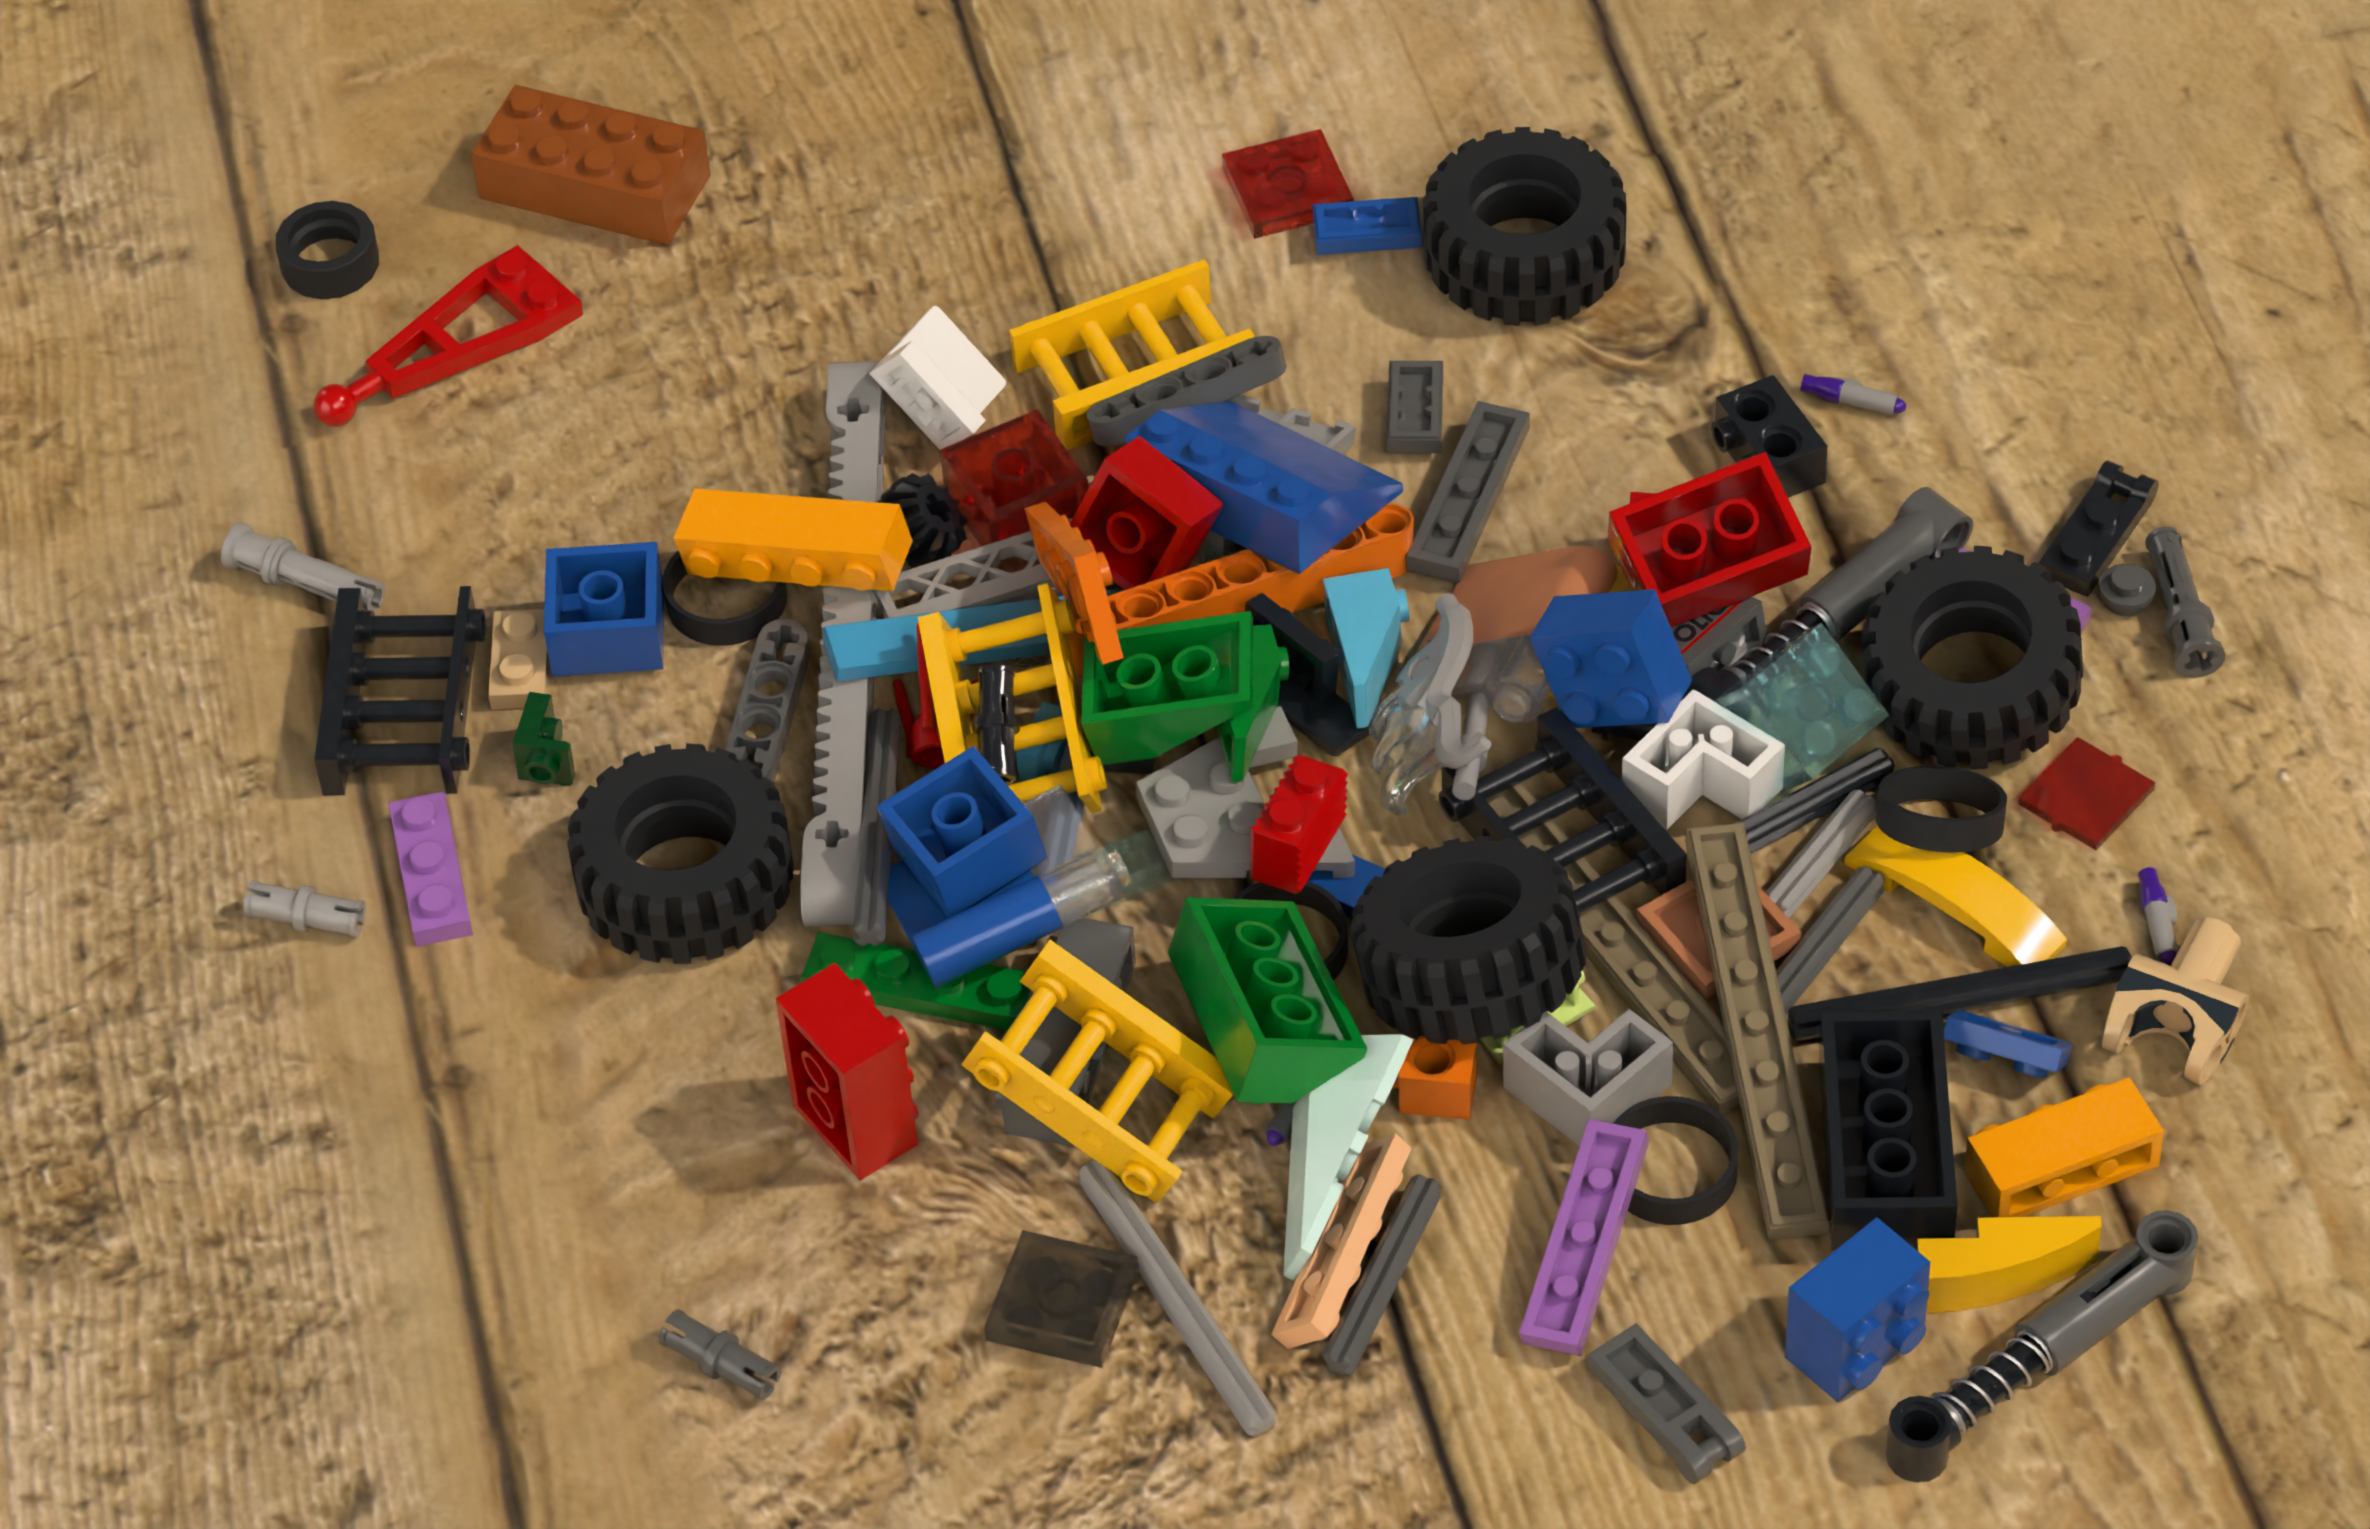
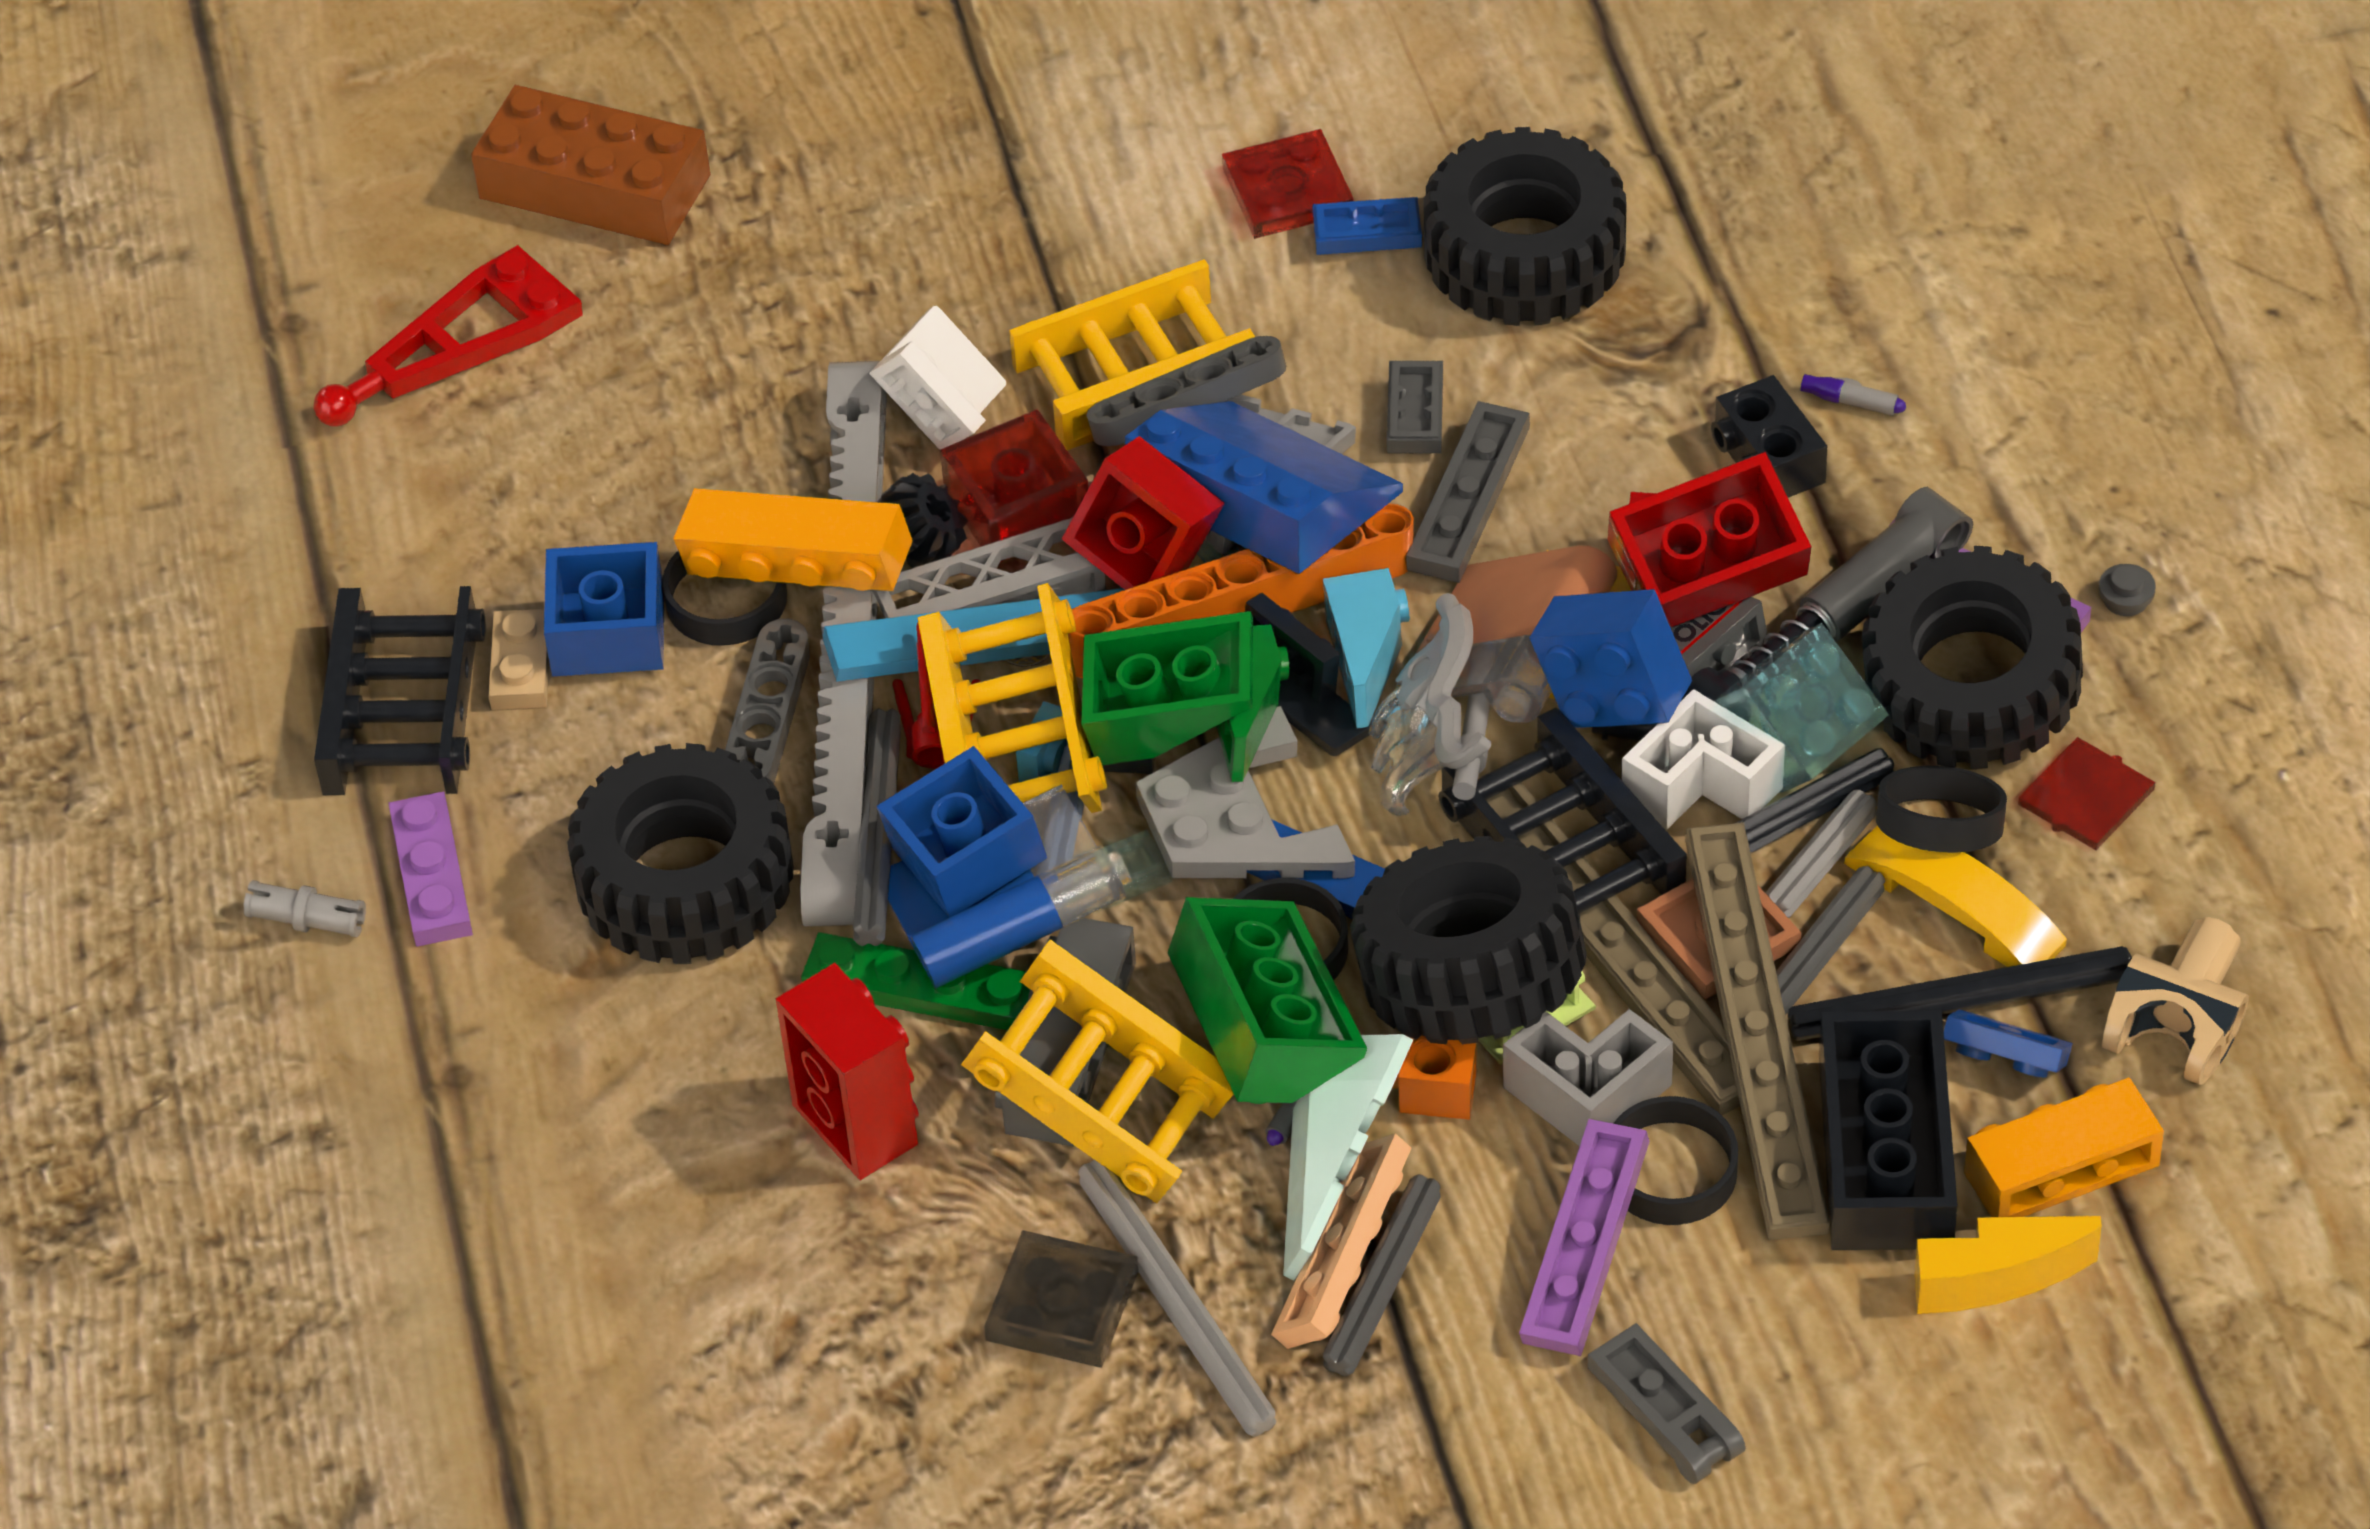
(281, 562): light grey pin -> none
(331, 277): black tyre -> none
(538, 744): dark green bracket -> none
(720, 1354): dark grey pin -> none
(997, 719): black pin -> none
(1079, 576): orange wing -> none
(1297, 824): red brick -> none
(1857, 1310): blue brick -> none
(2046, 1342): piece -> none
(2098, 528): black plate -> none
(2160, 915): piece -> none
(2187, 618): dark grey pin -> none

